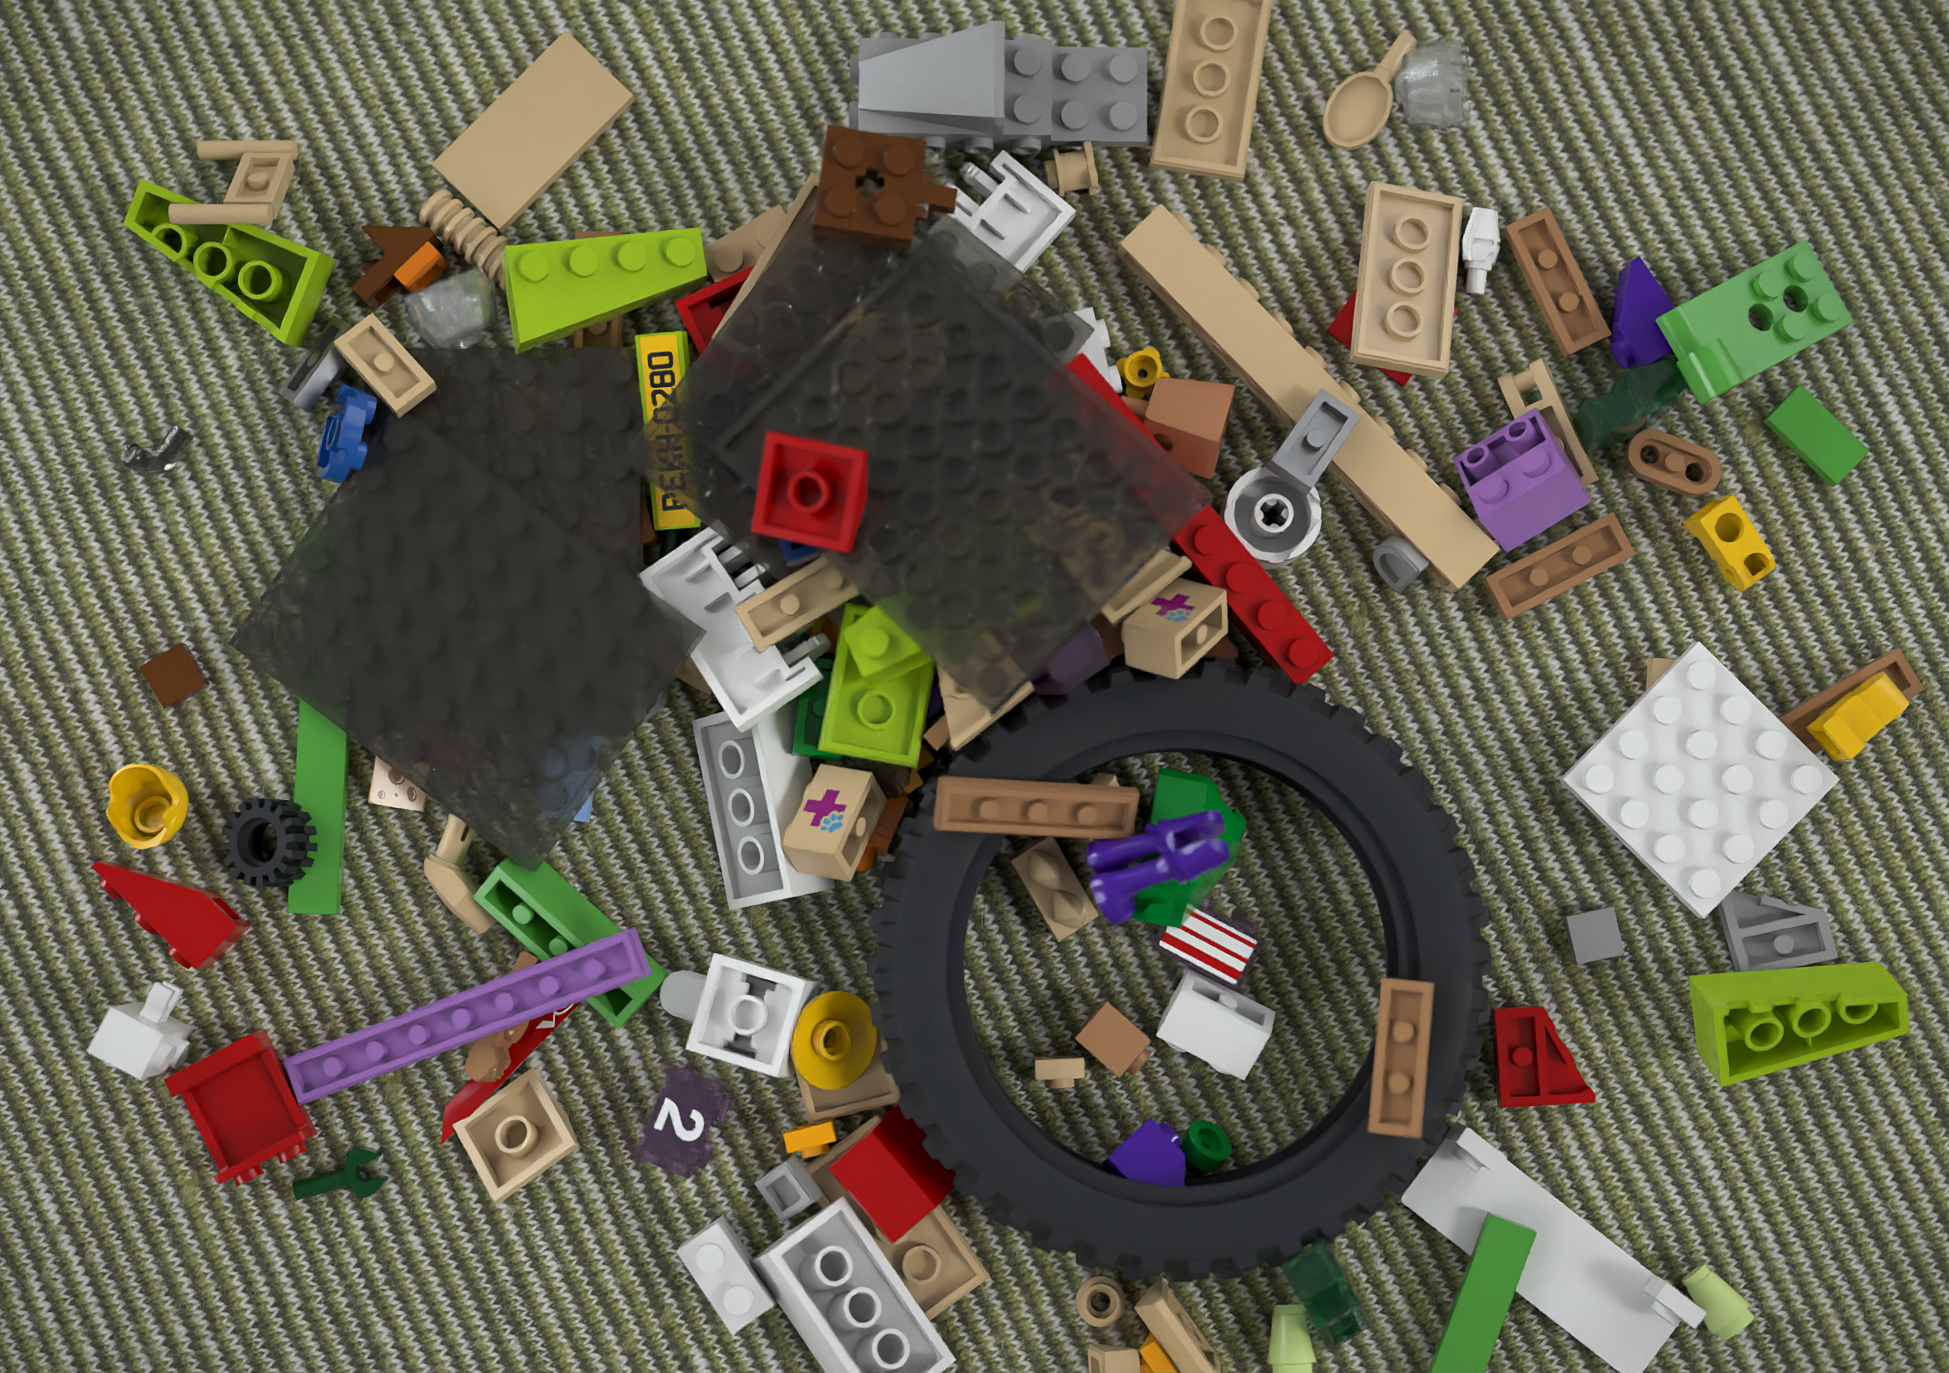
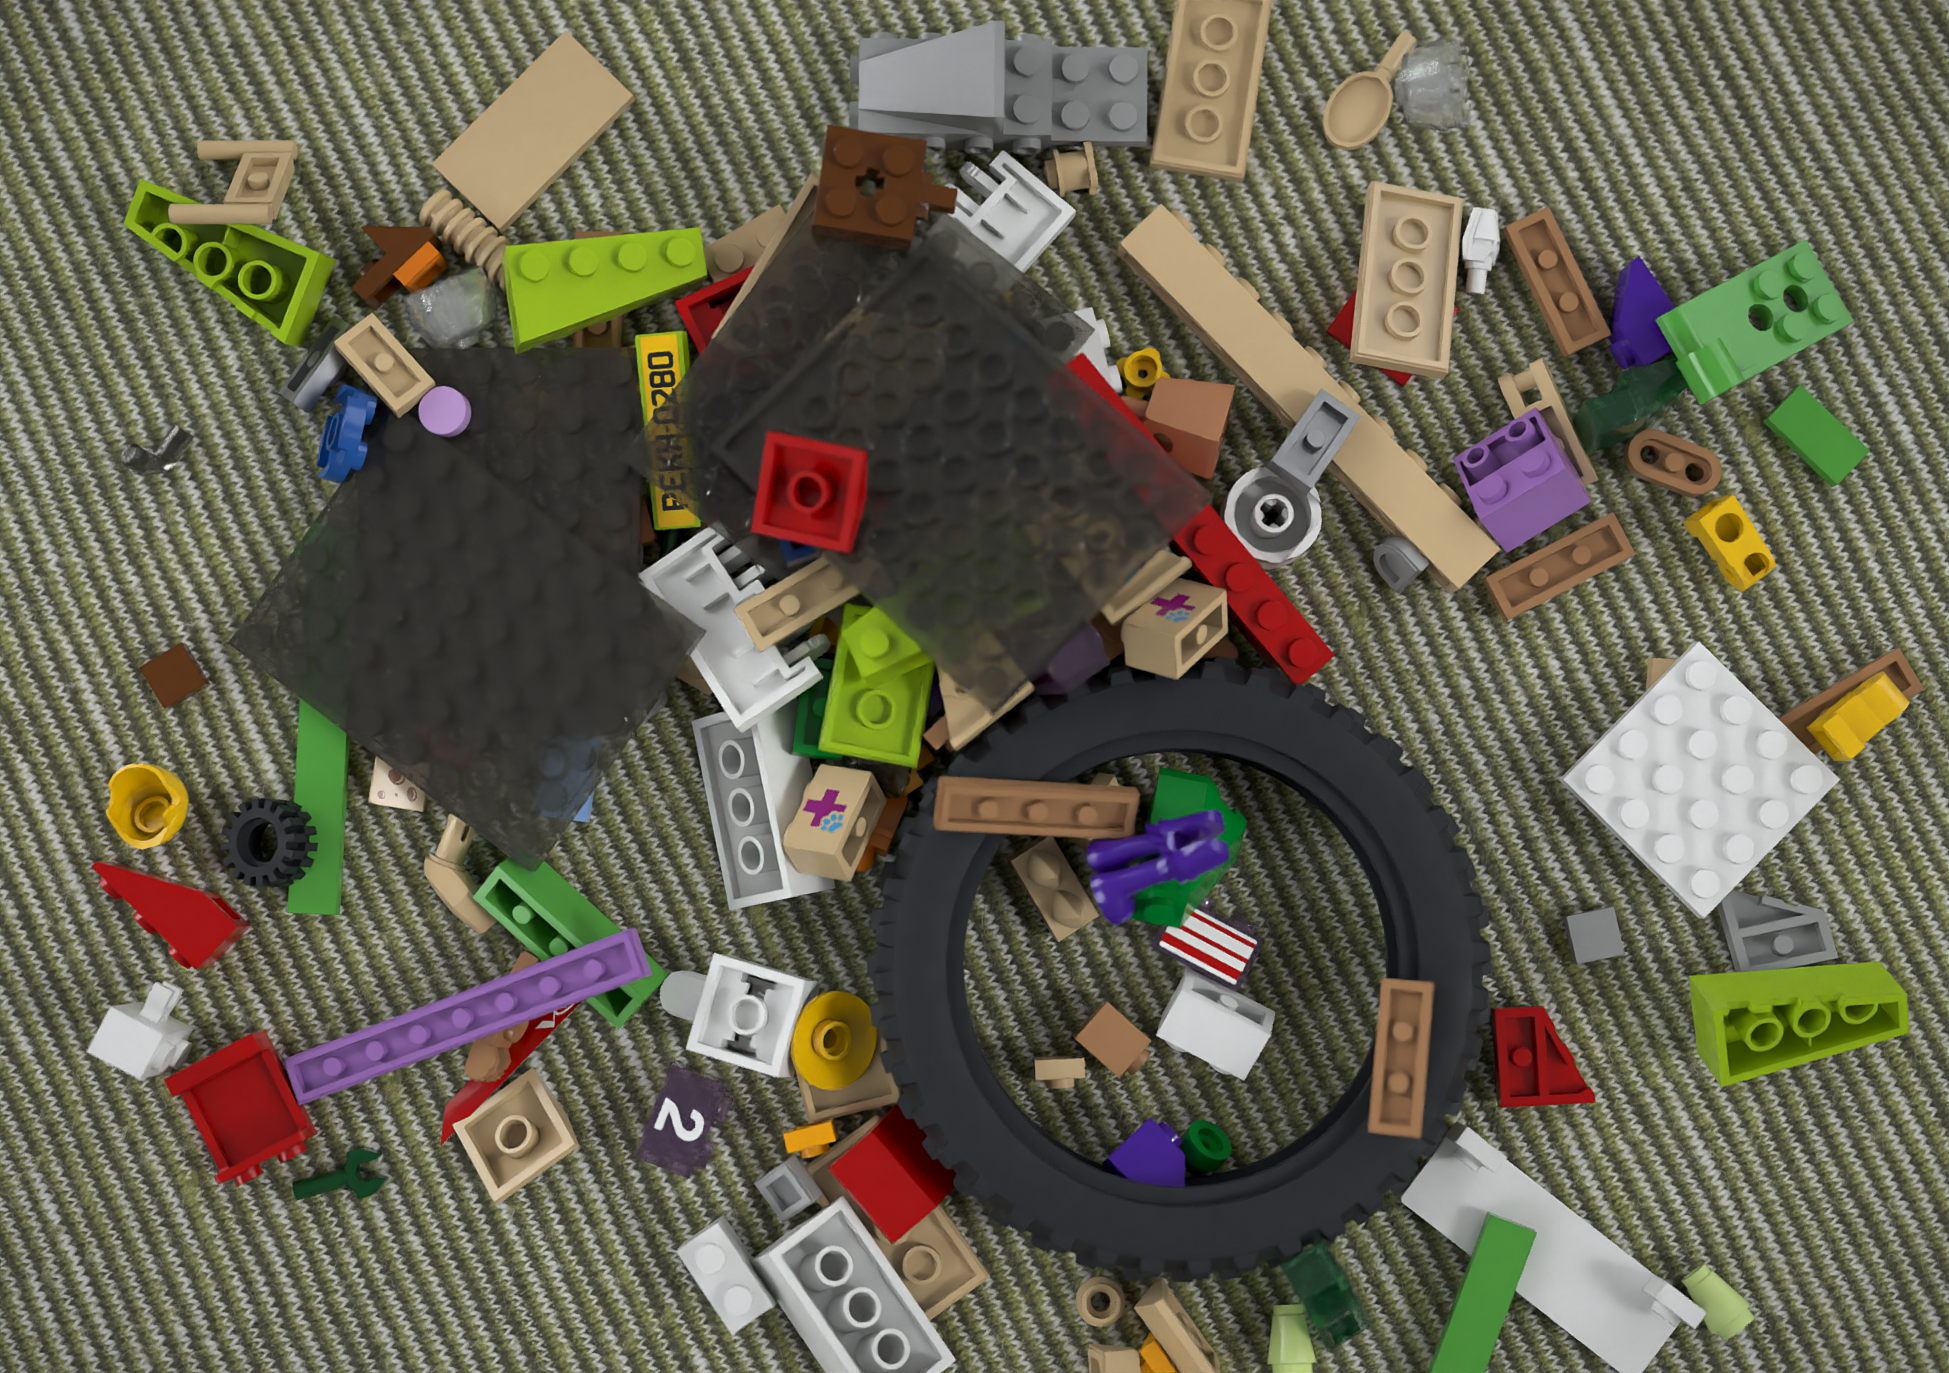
(444, 411): none -> lavender tile

